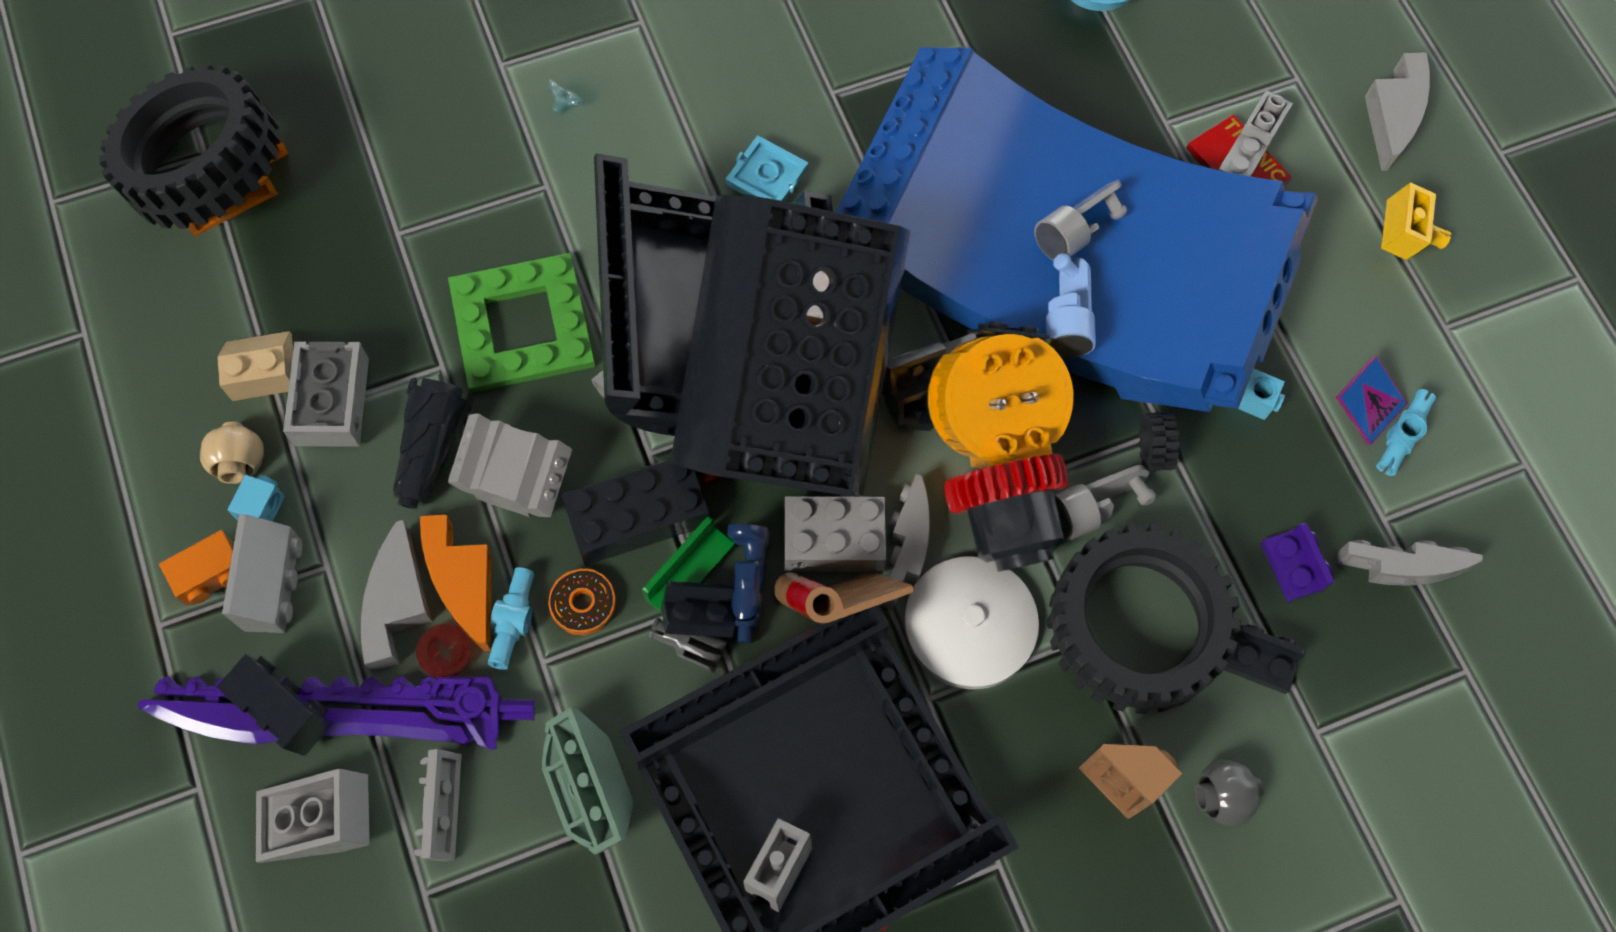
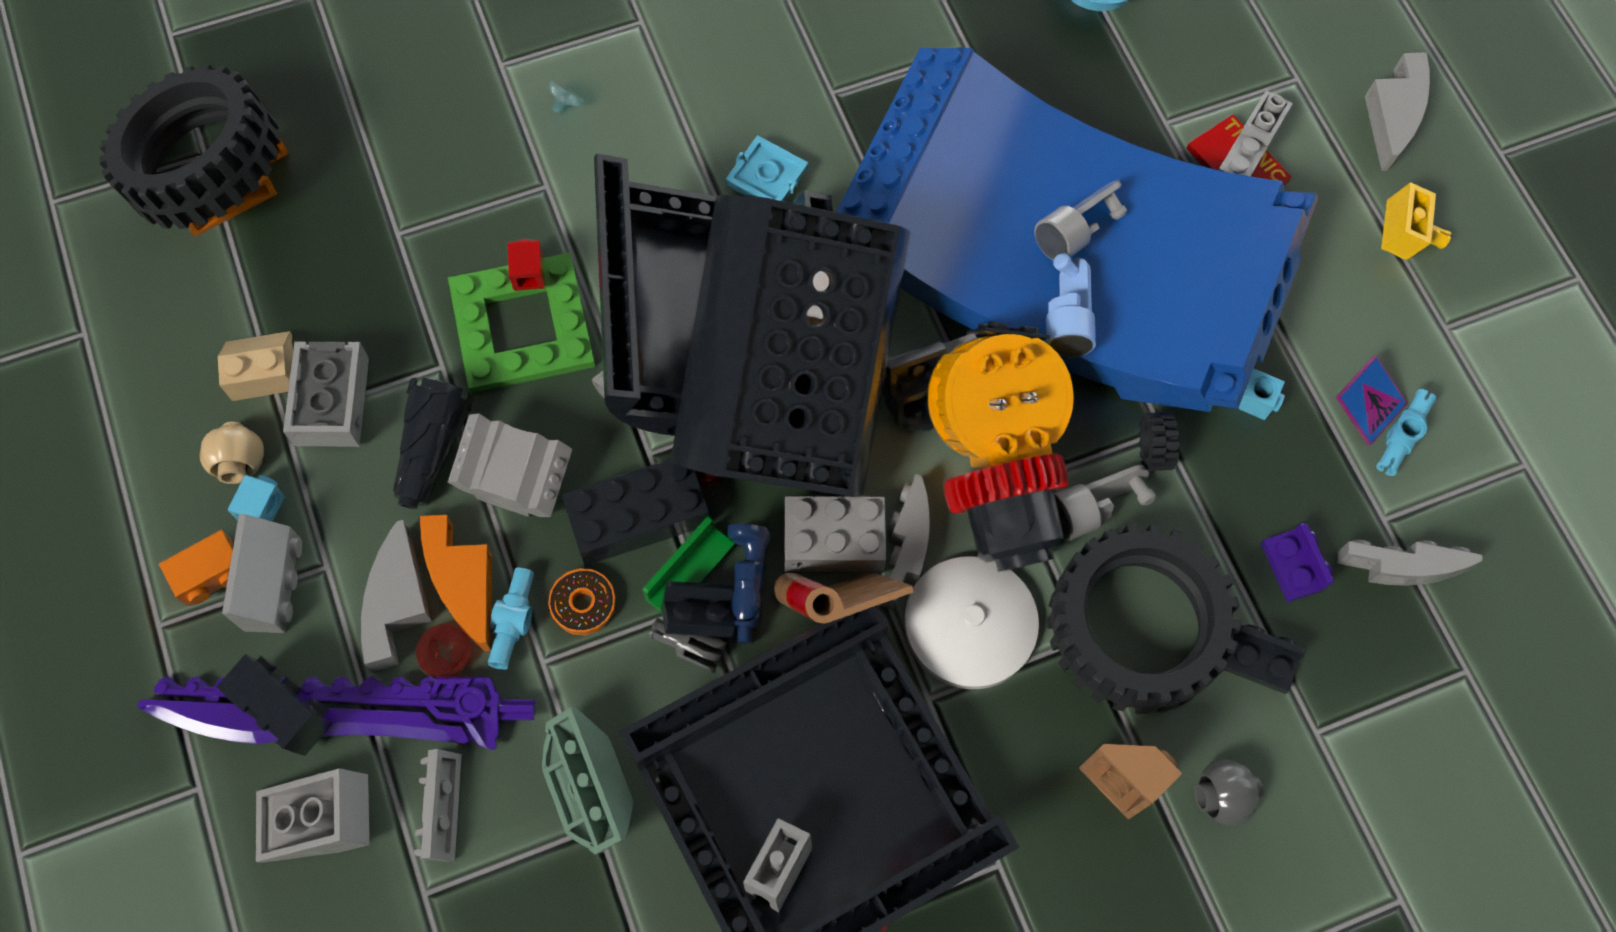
(526, 265): none -> red brick

